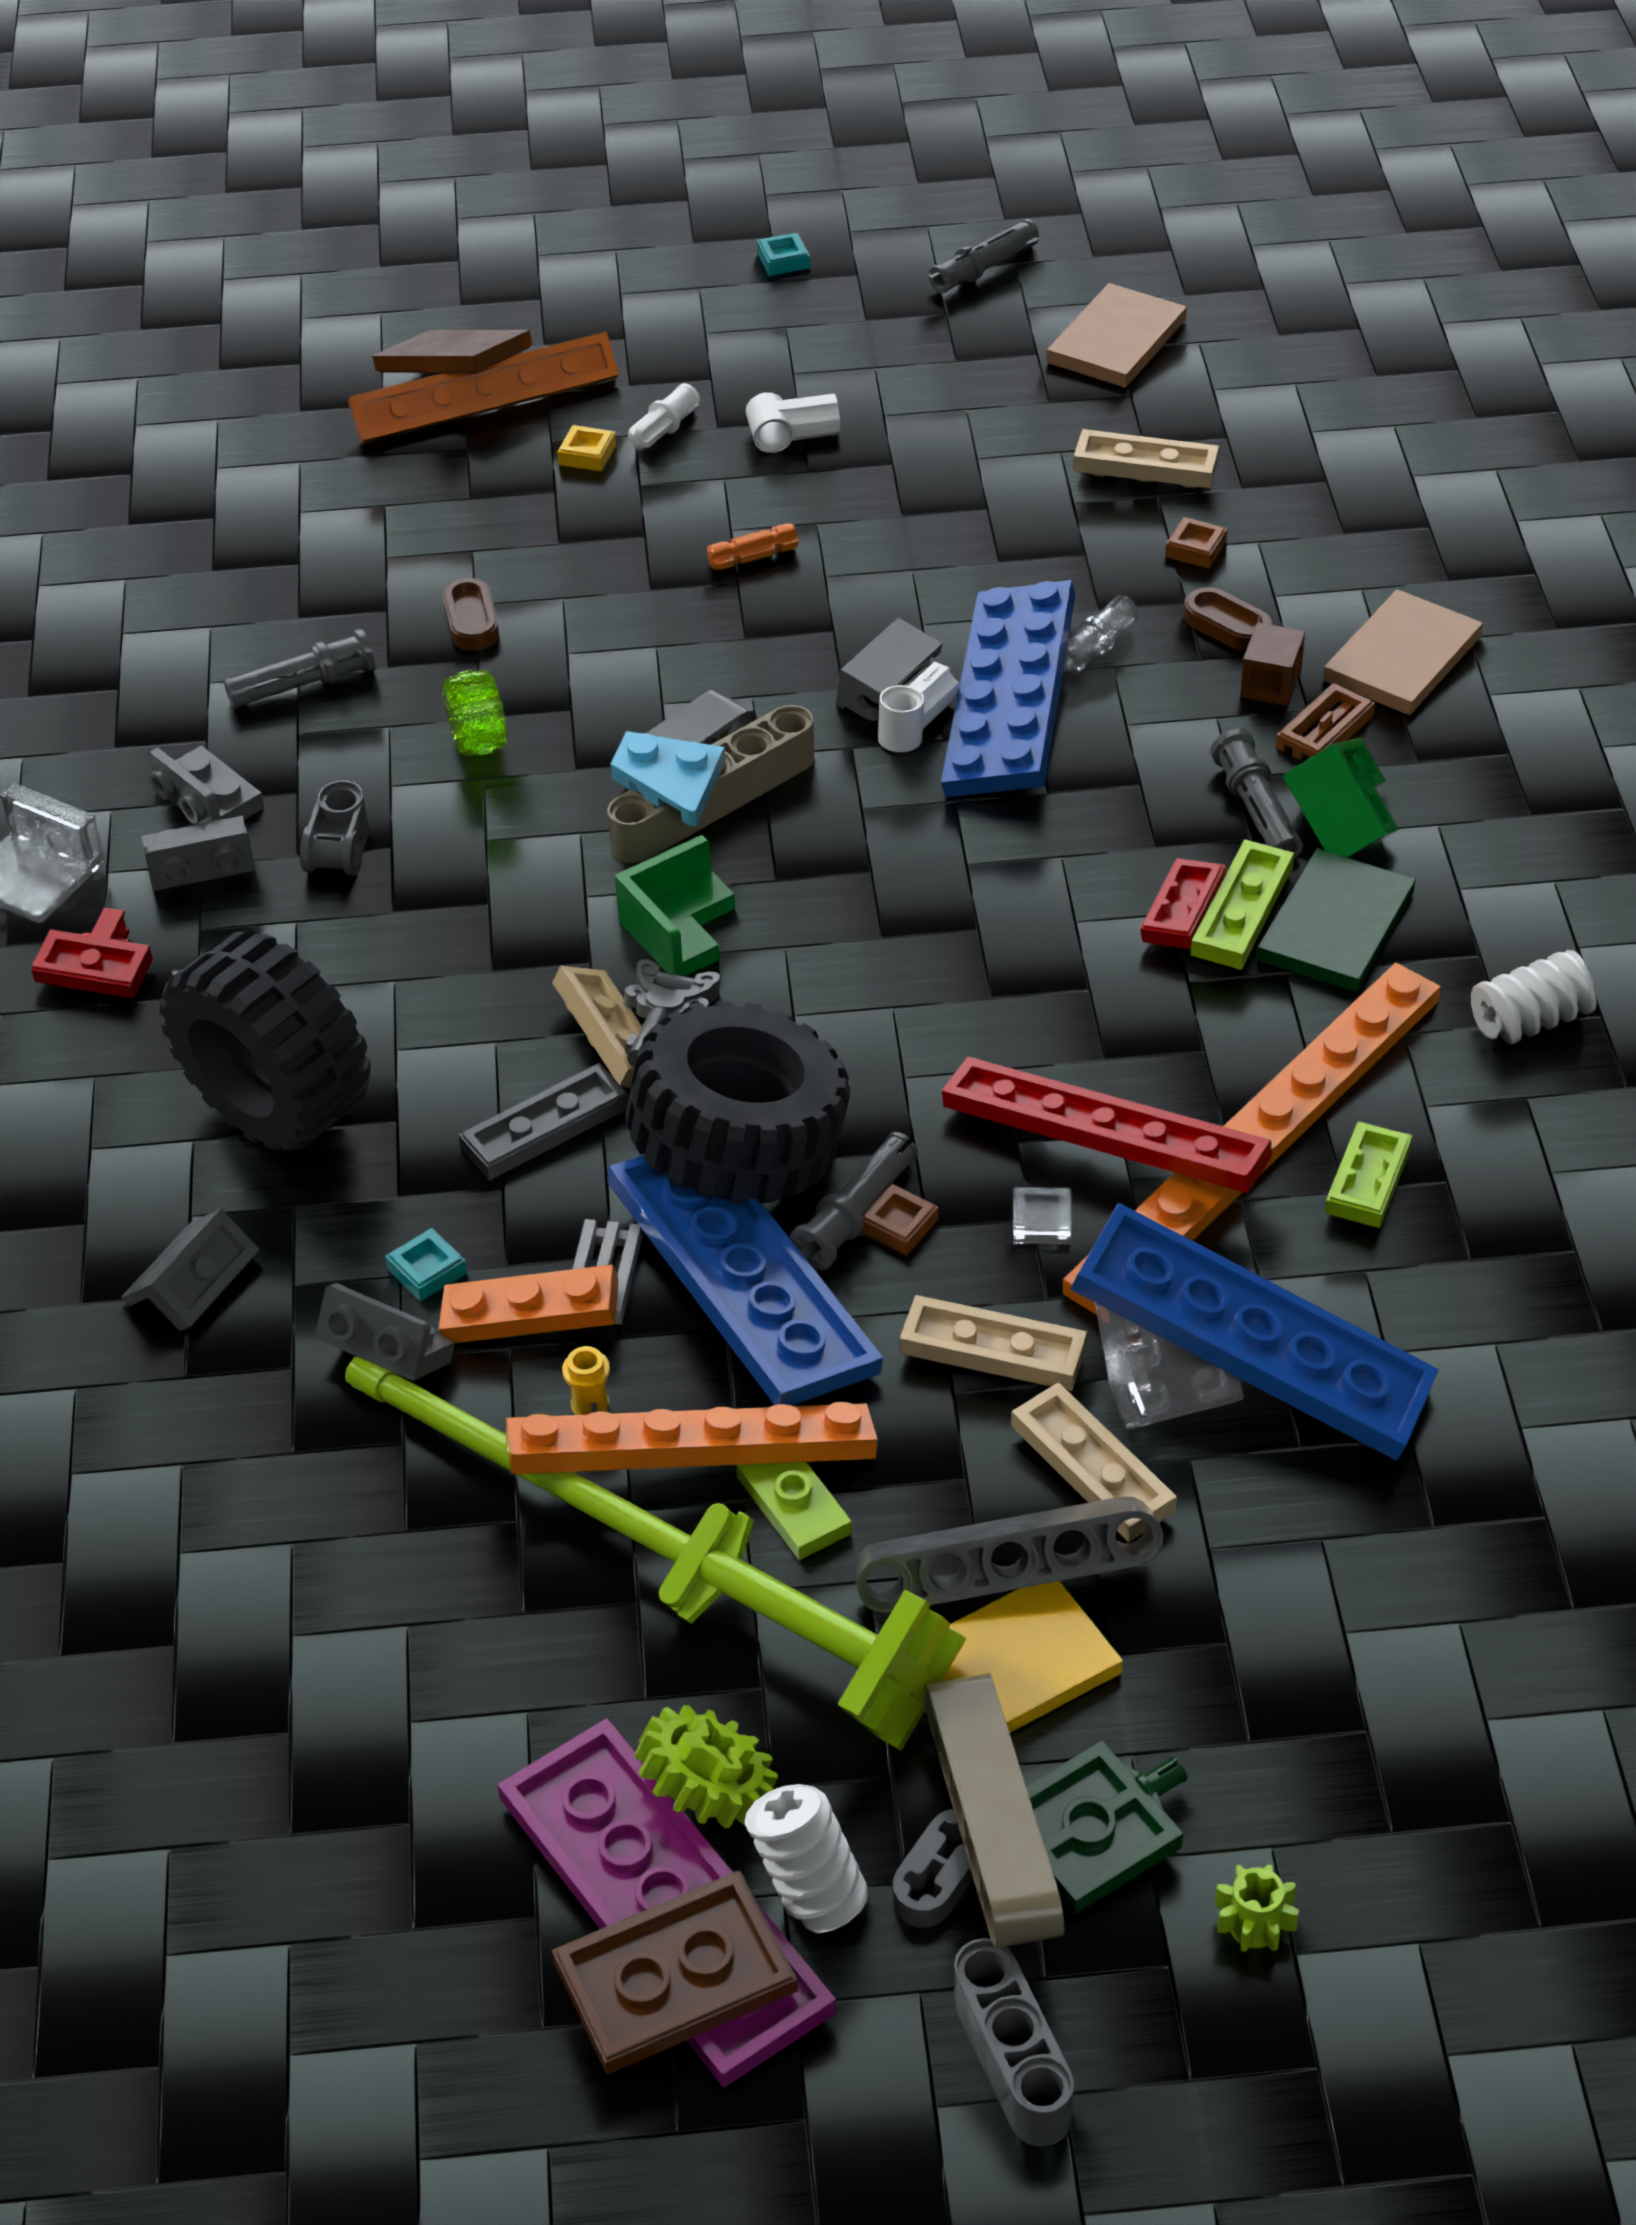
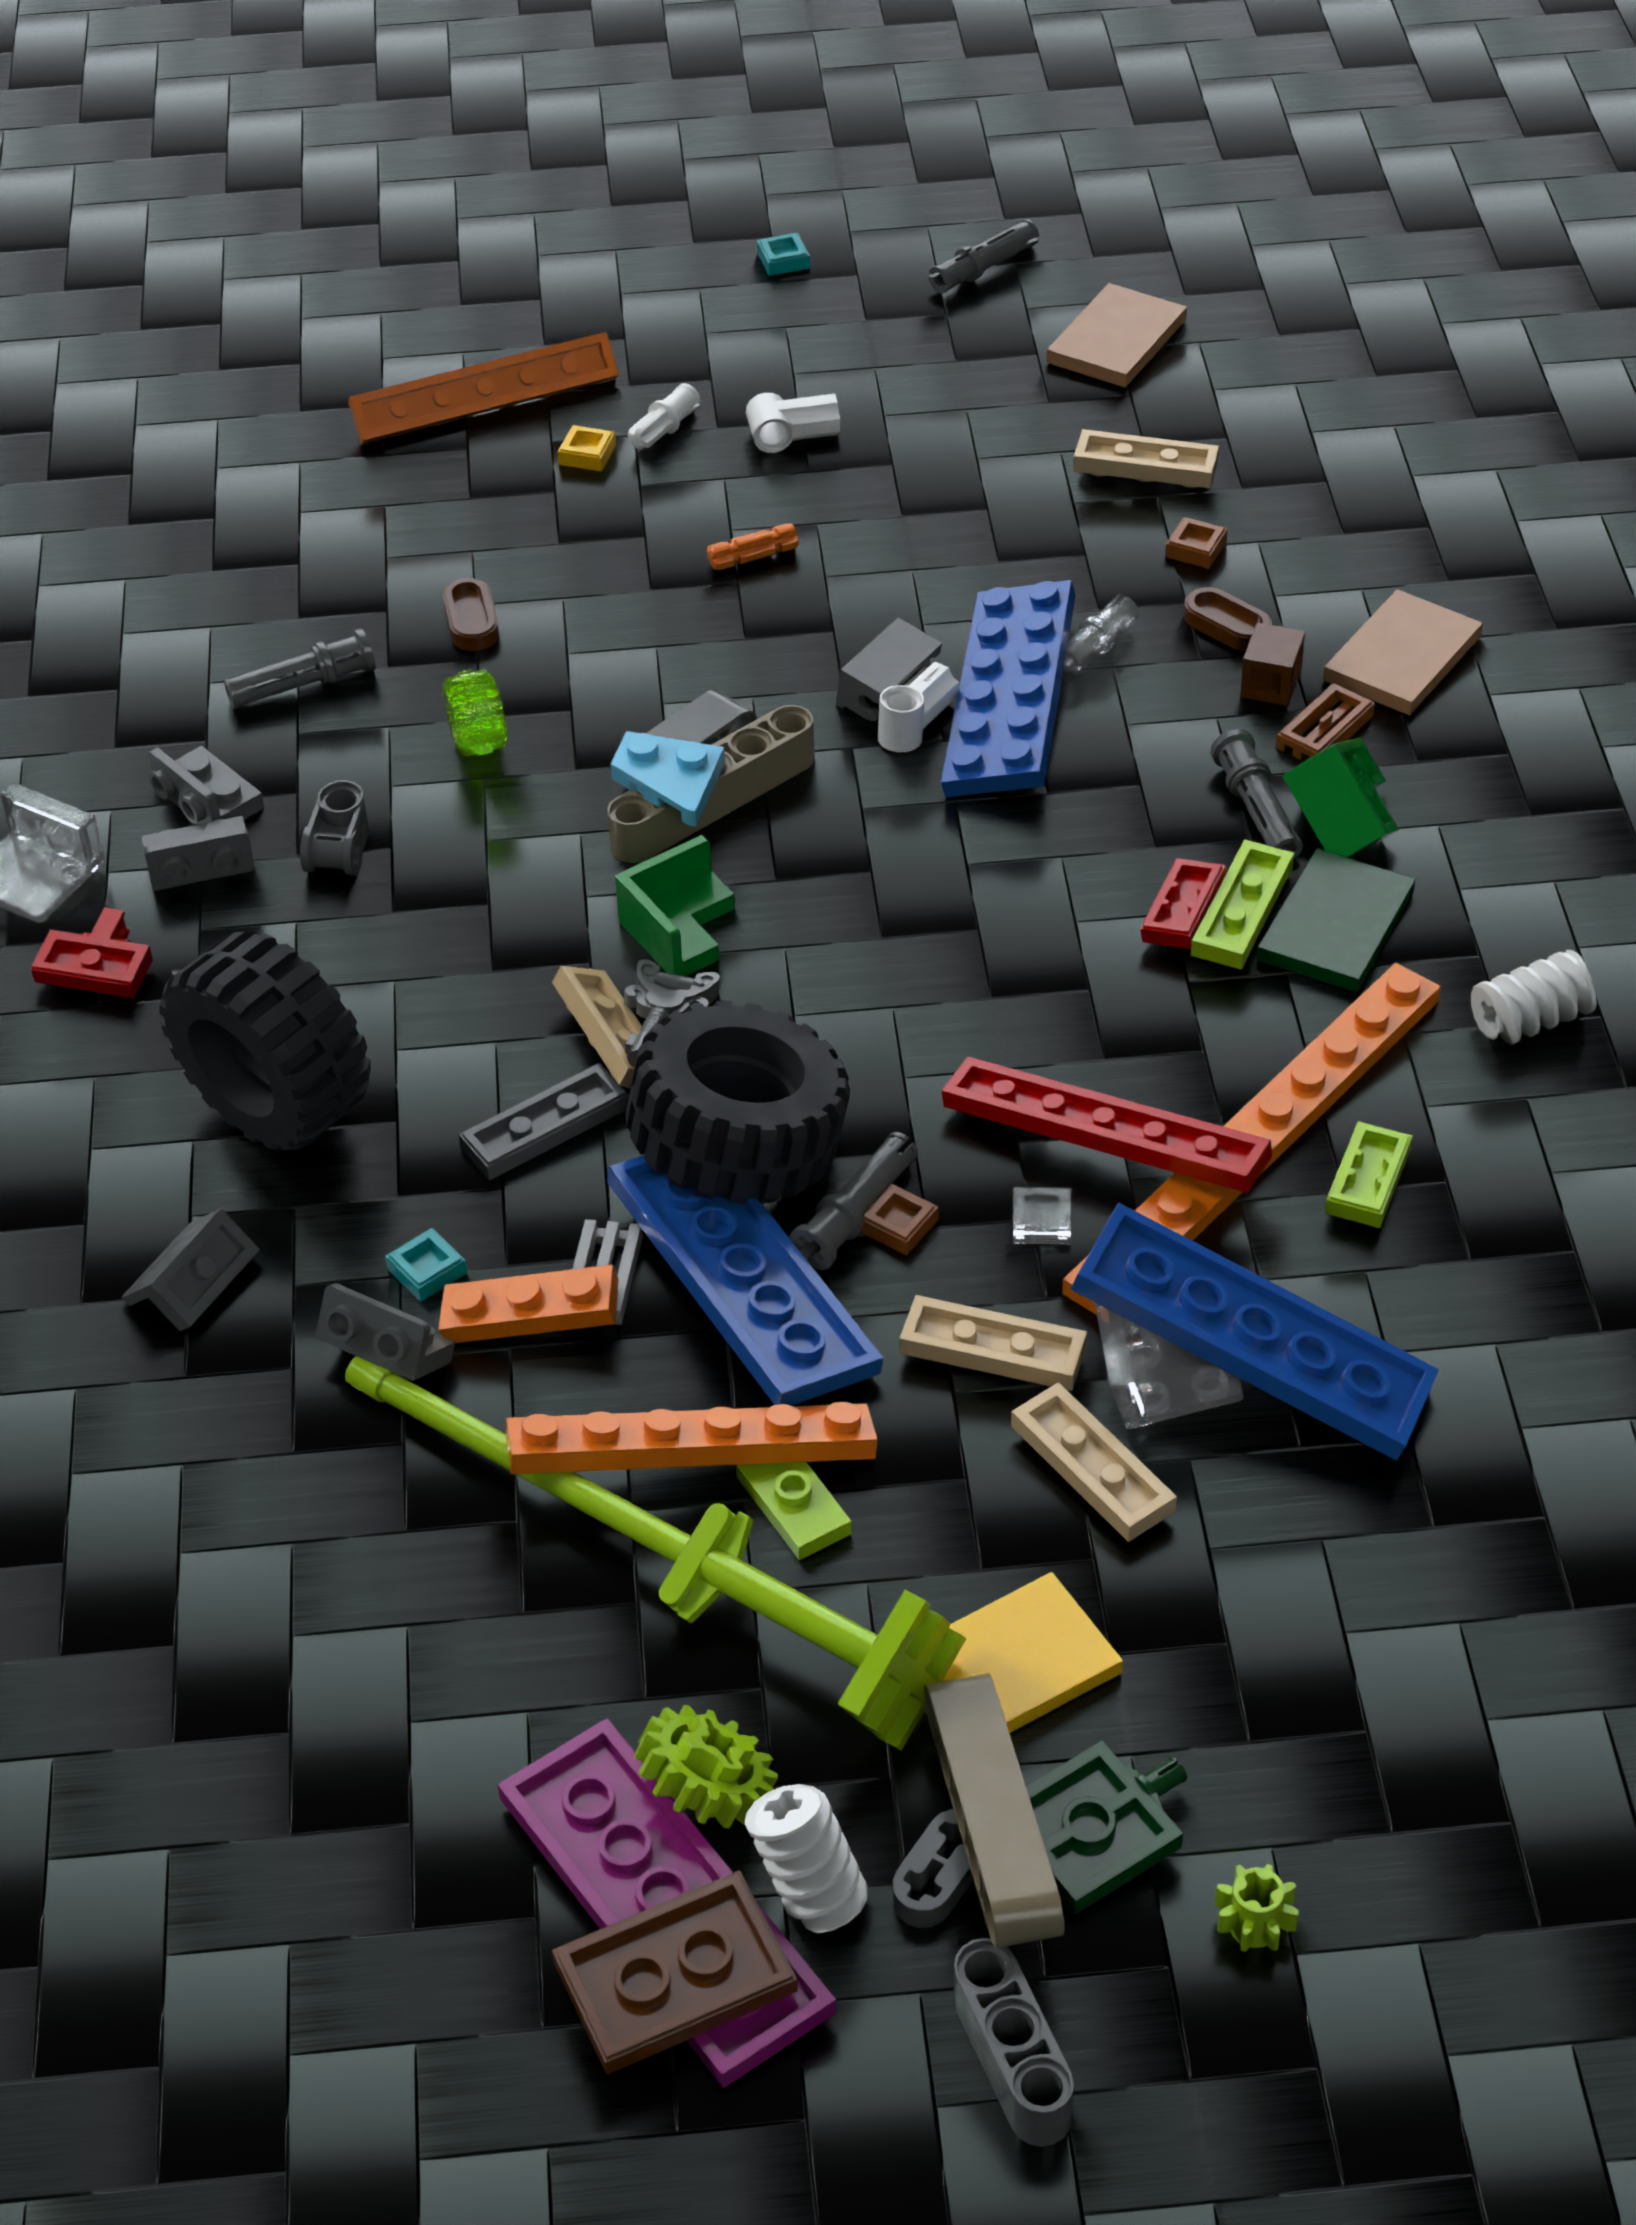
(452, 351): reddish brown tile -> none
(587, 1374): yellow pin -> none
(1036, 1565): dark grey beam -> none

